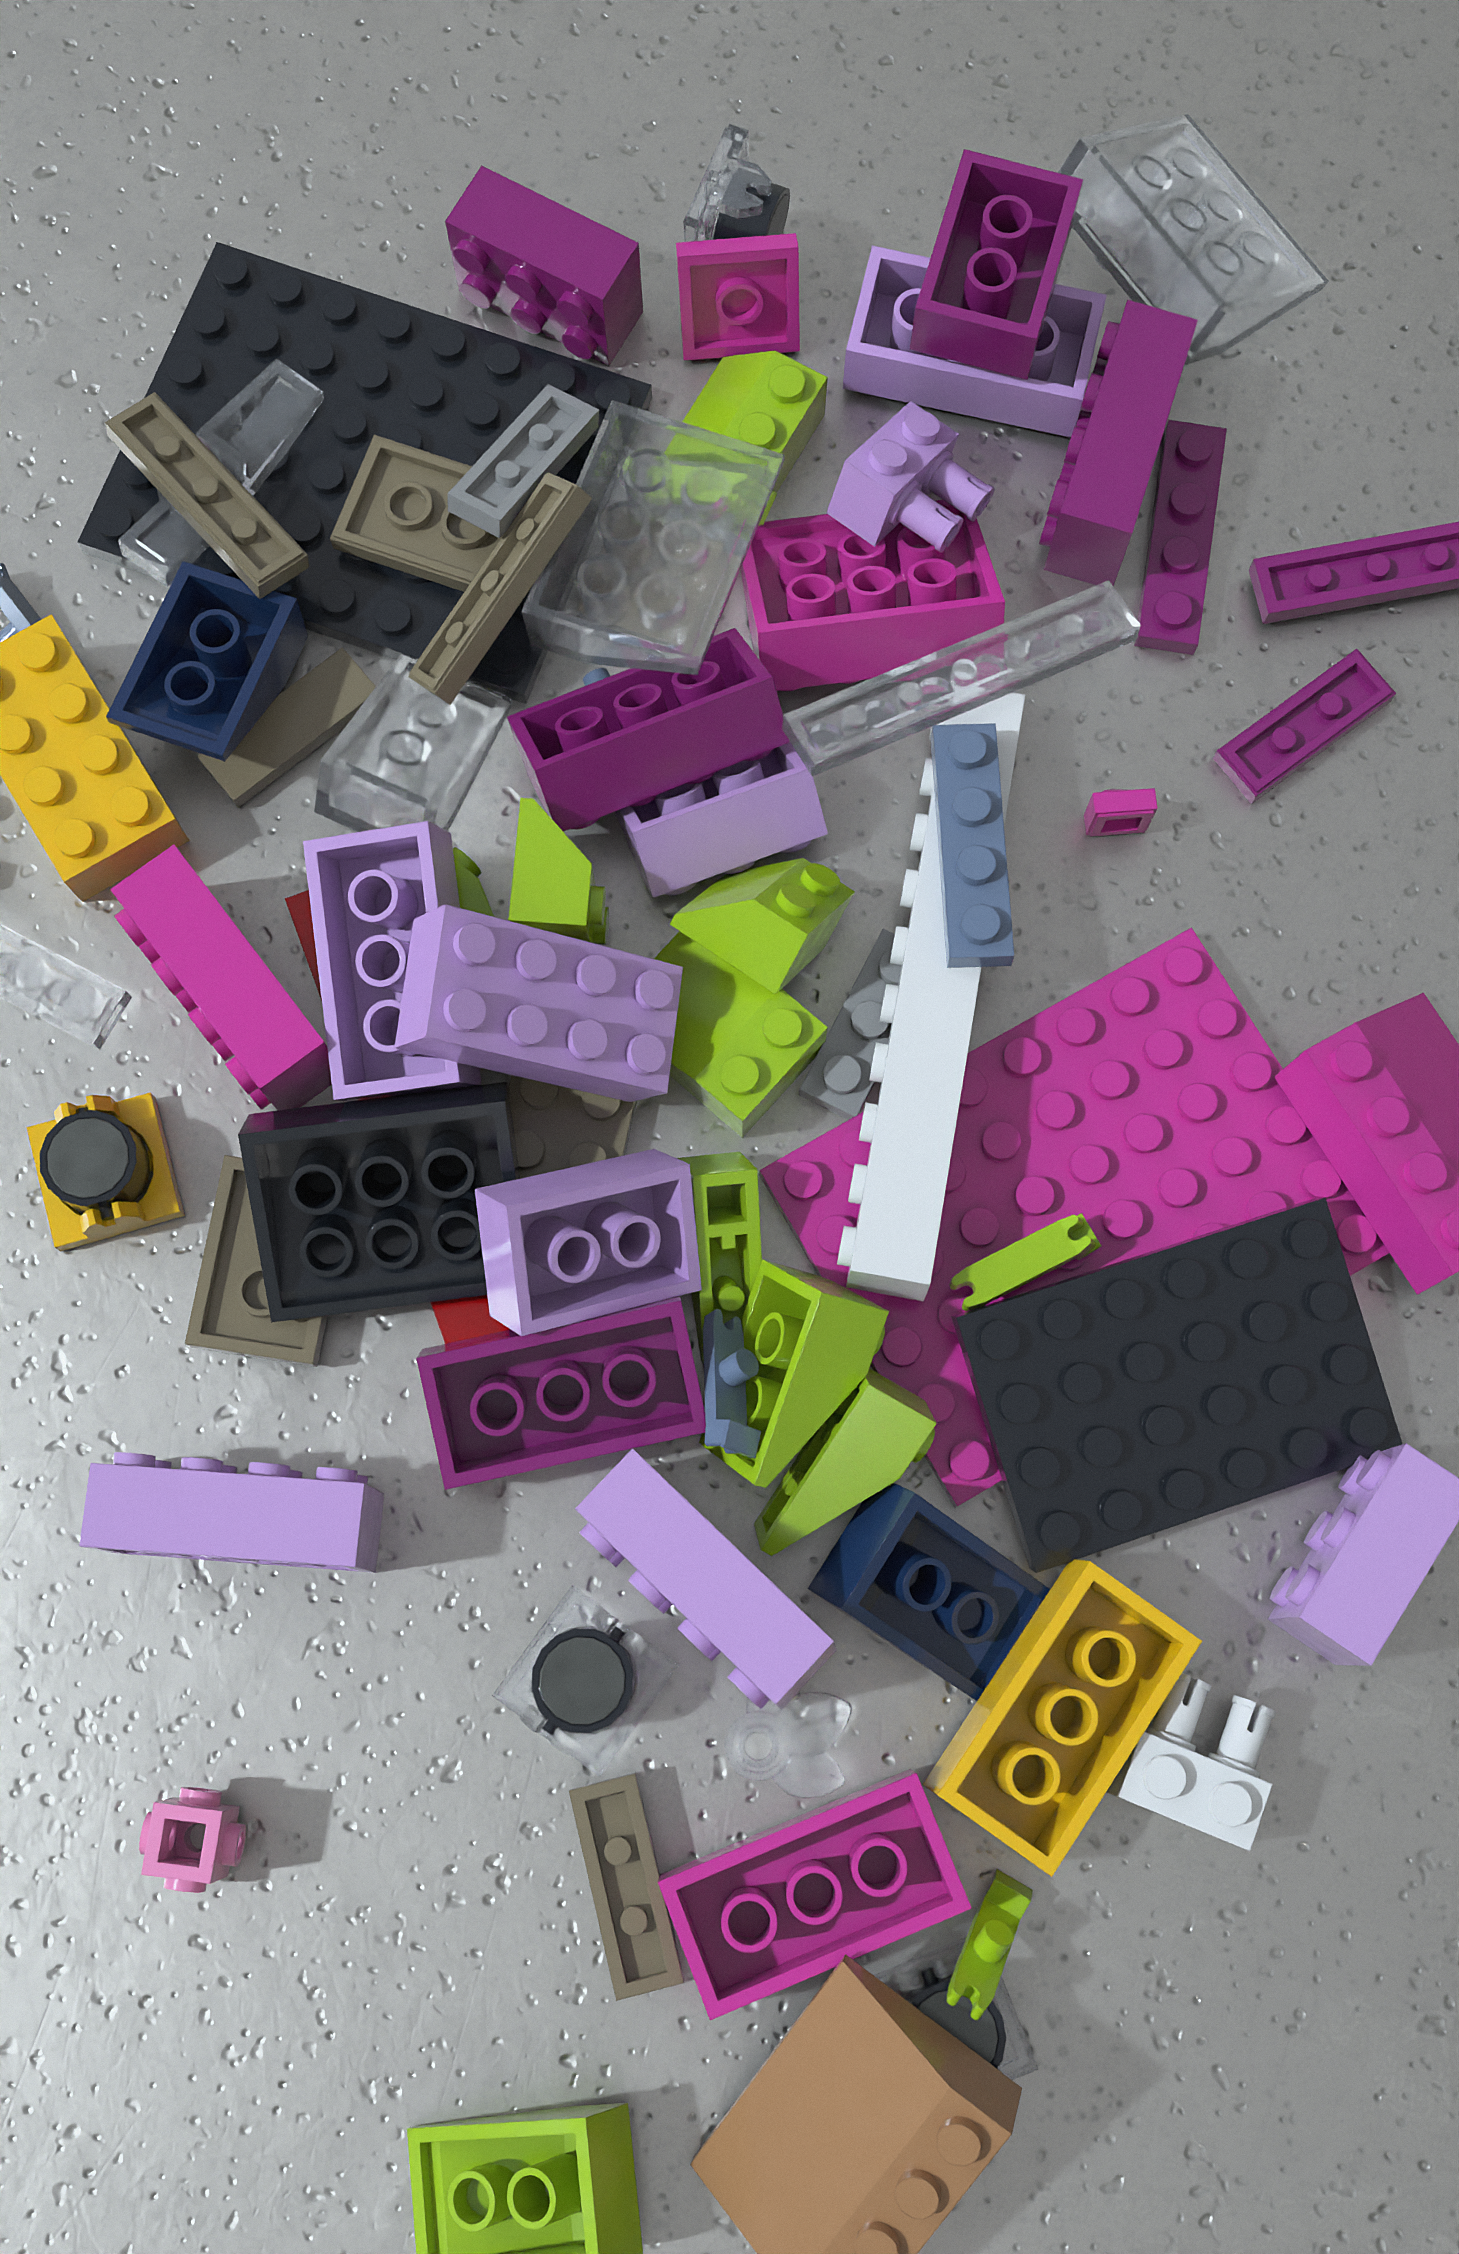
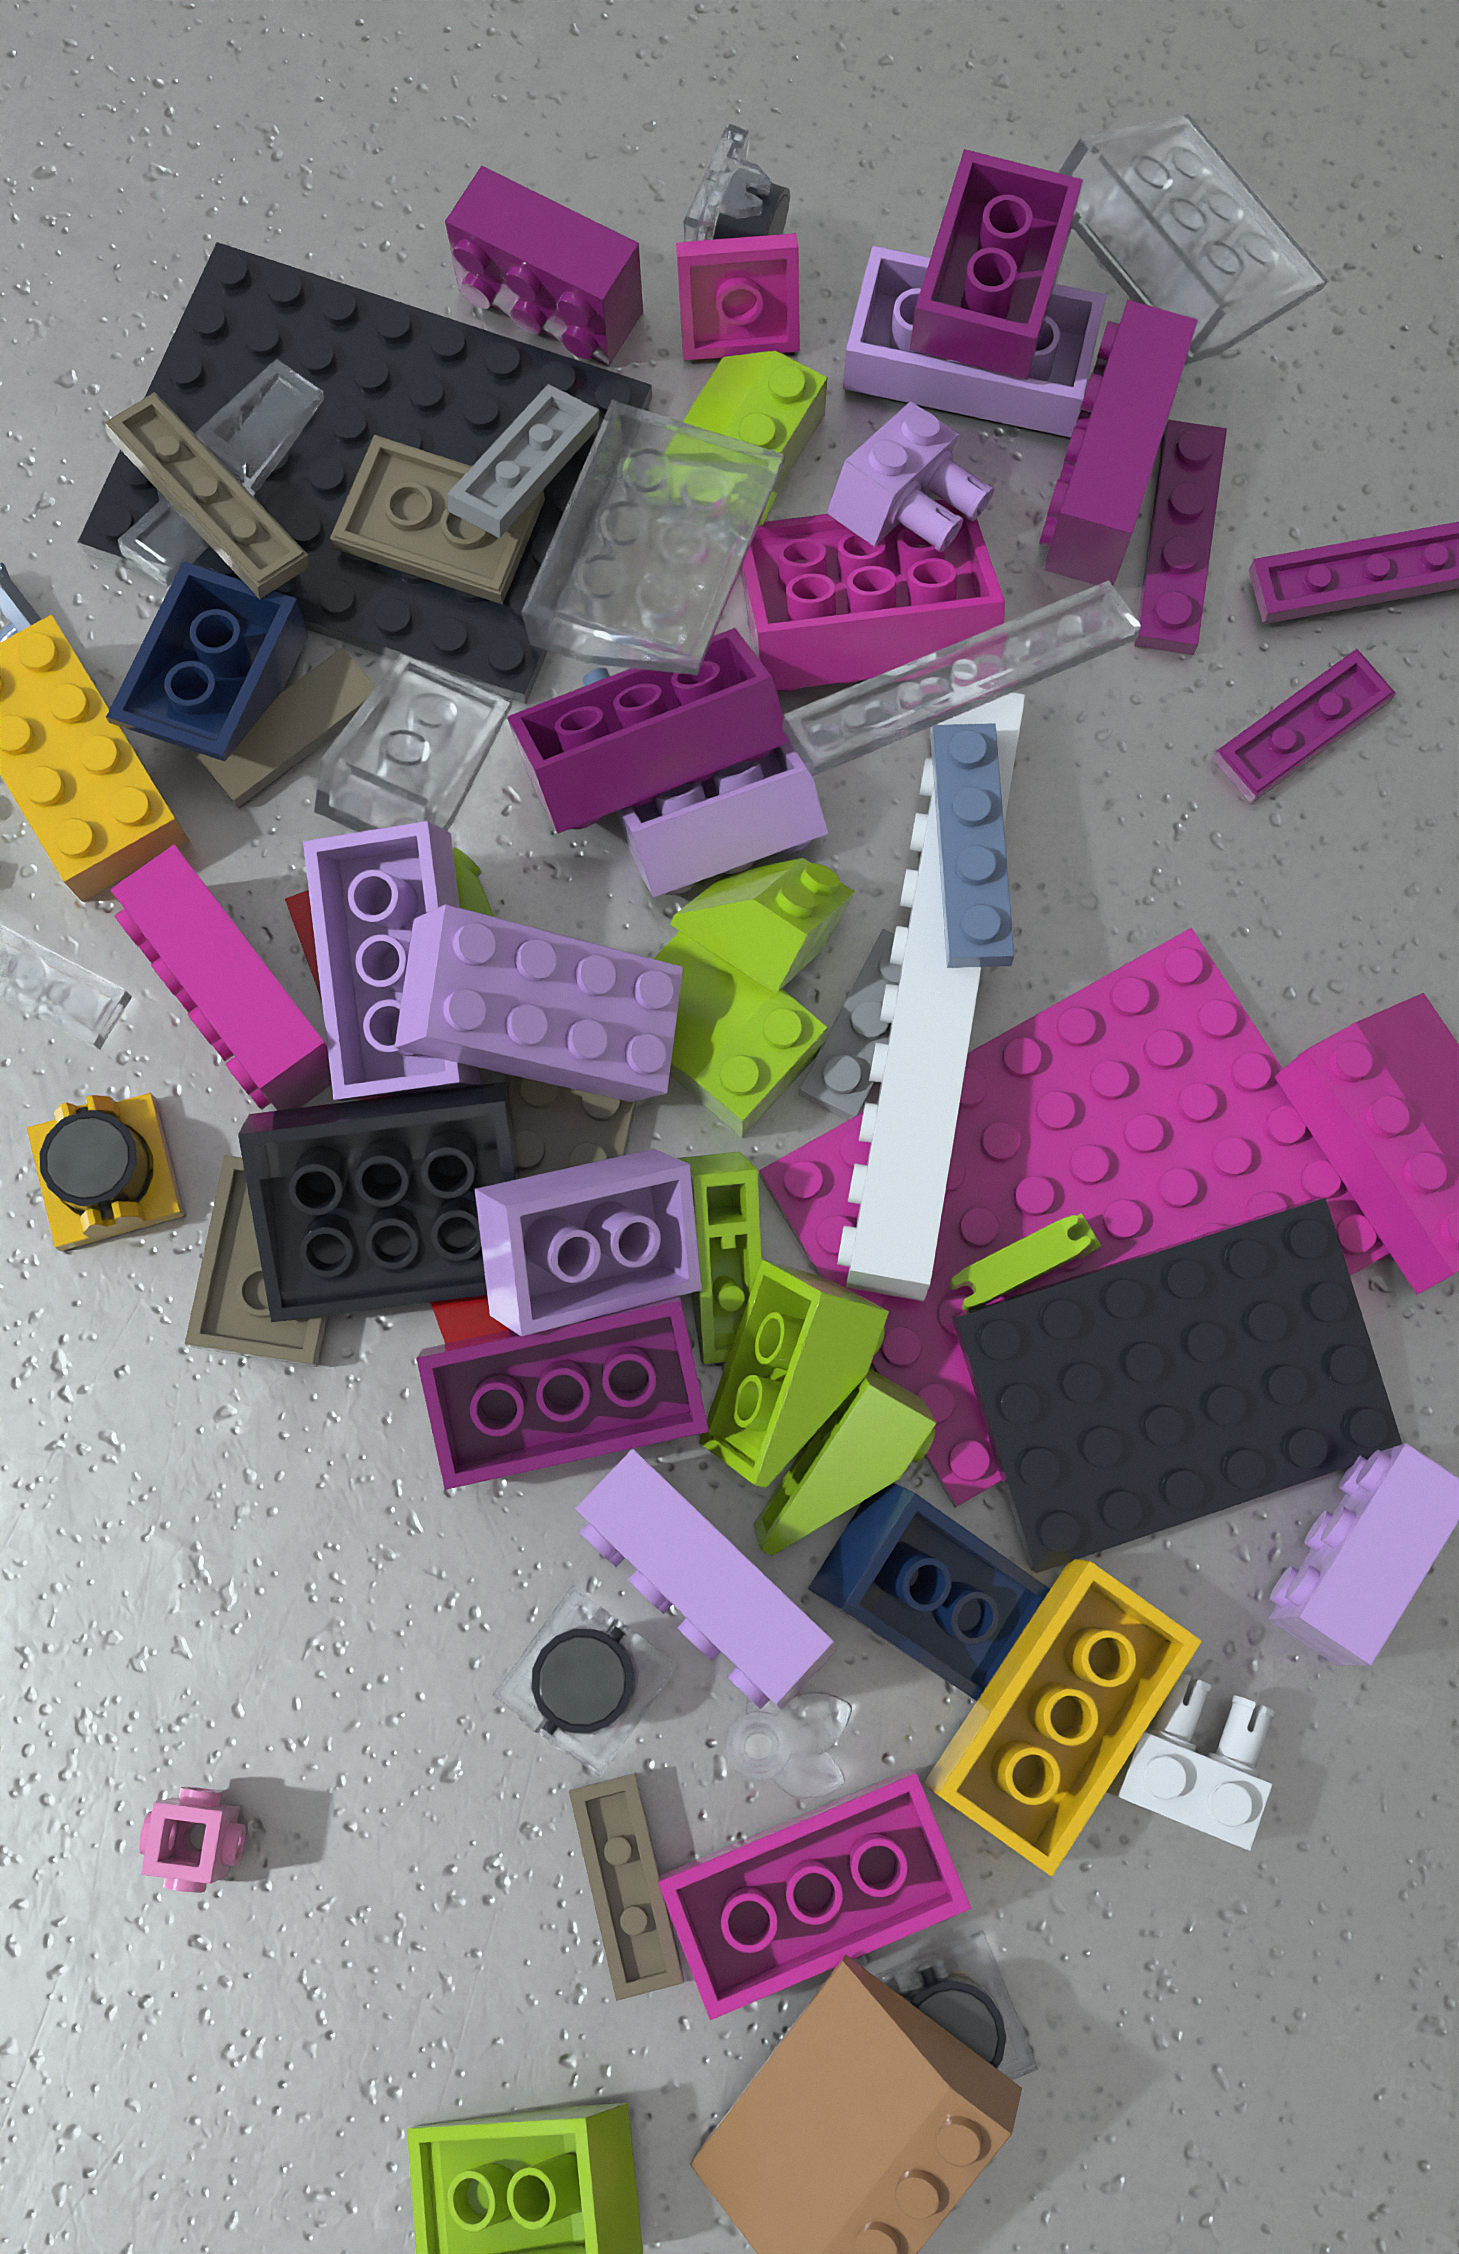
(232, 1517): lavender brick -> none
(499, 587): dark tan tile -> none
(554, 881): lime slope -> none
(725, 1372): sand blue piece -> none
(988, 1943): lime piece -> none
(1120, 811): dark pink tile -> none

